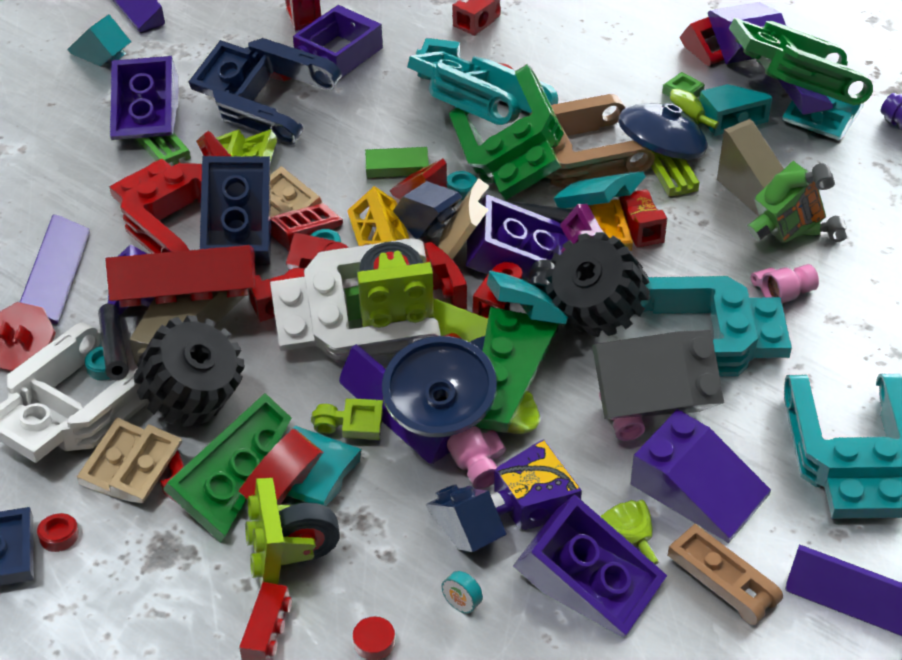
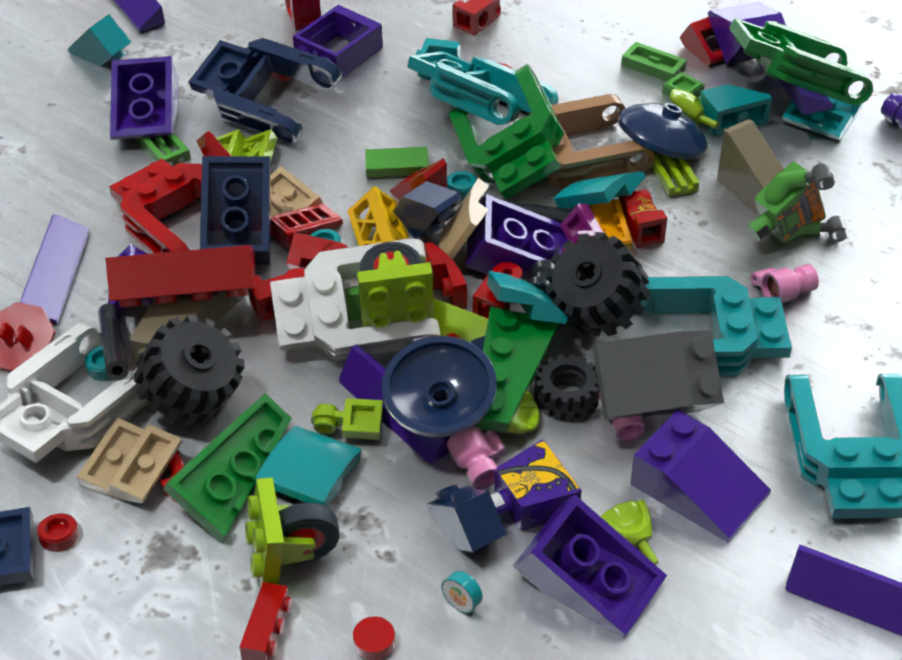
(286, 463): red slope -> none
(567, 403): none -> black tyre
(653, 62): none -> bright green tile
(725, 573): medium nougat plate -> none

